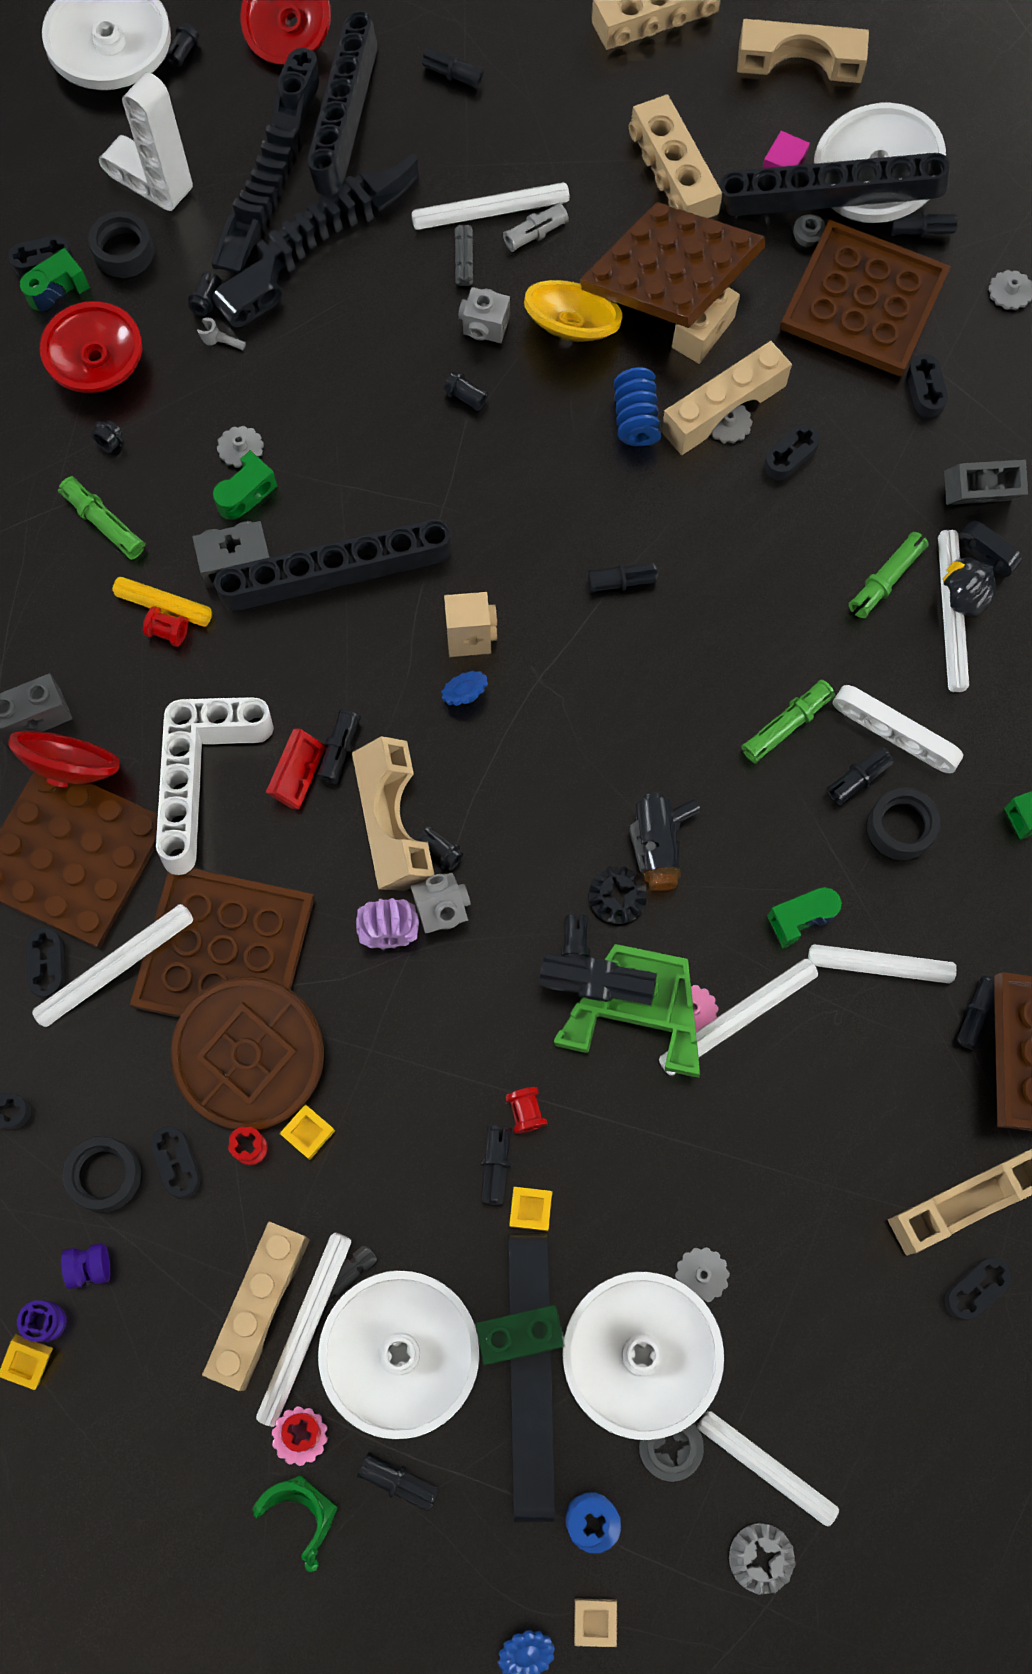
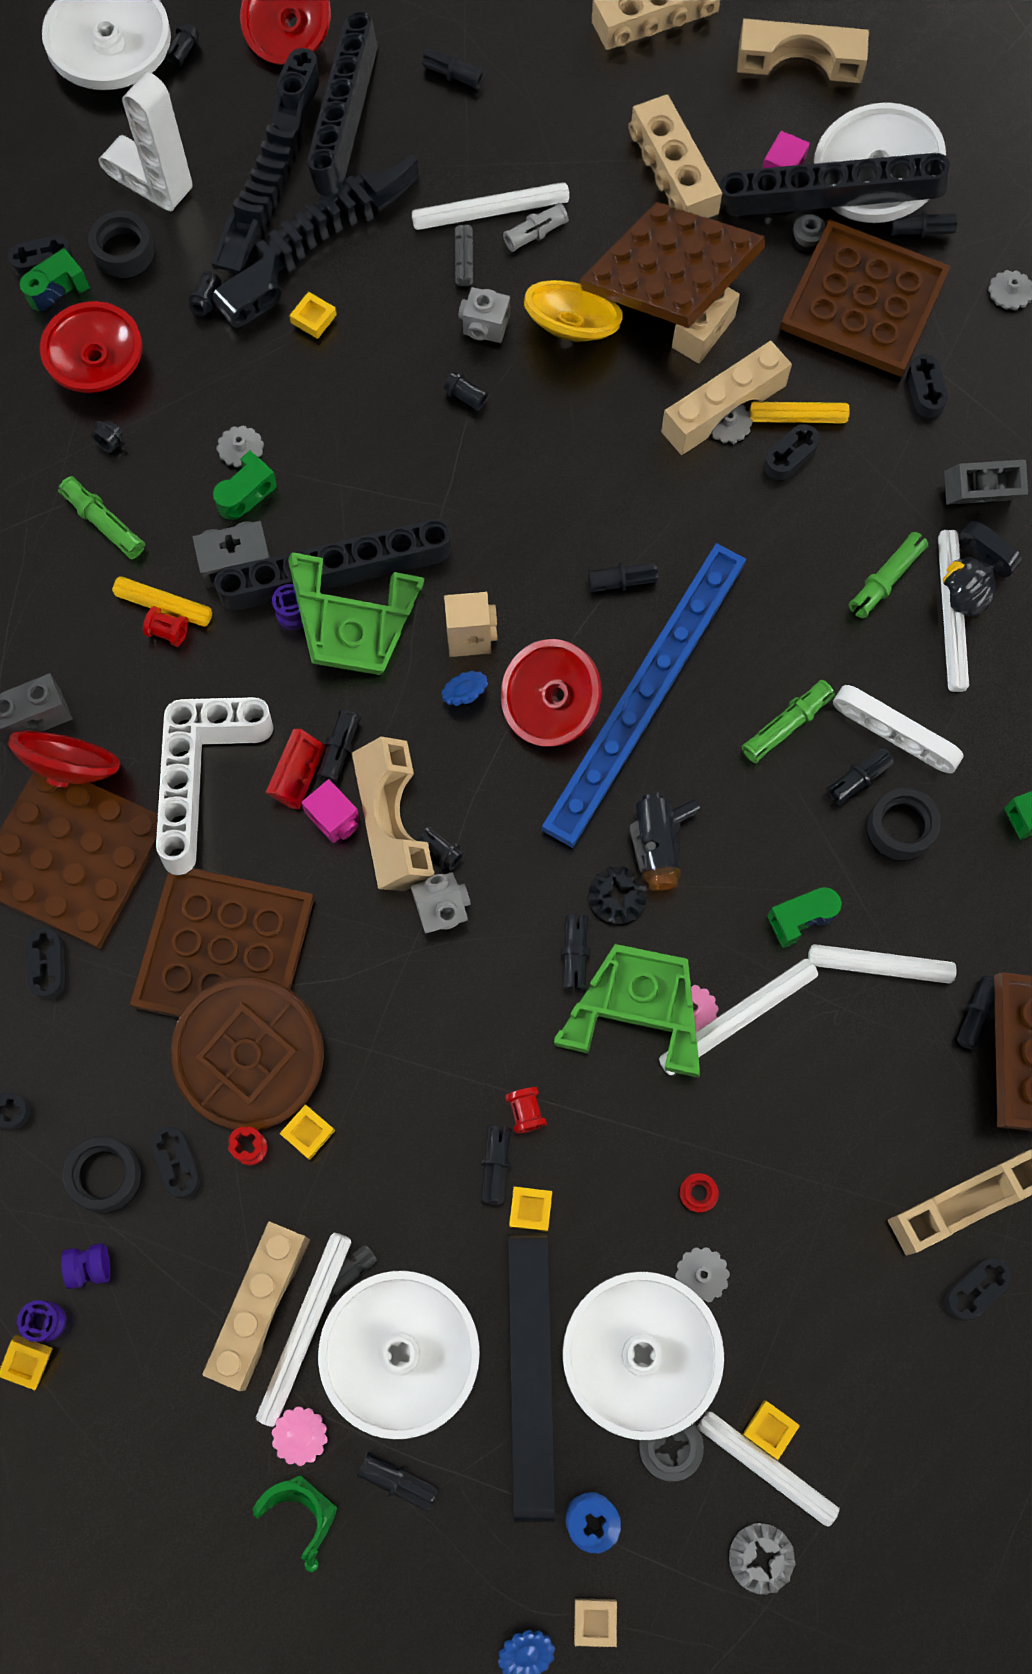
(112, 965): white axle -> none
(214, 335): light grey hand -> none
(287, 613): none -> dark purple wheel
(289, 1437): red bush -> none
(313, 315): none -> yellow plate
(331, 812): none -> dark pink brick
(346, 630): none -> bright green wing
(387, 923): lavender gear -> none
(520, 1335): dark green brick -> none
(532, 689): none -> red dish
(598, 979): black piece -> none
(637, 407): blue piece -> none
(643, 696): none -> blue plate
(707, 1184): none -> red plate
(771, 1430): none -> yellow plate
(799, 412): none -> yellow axle

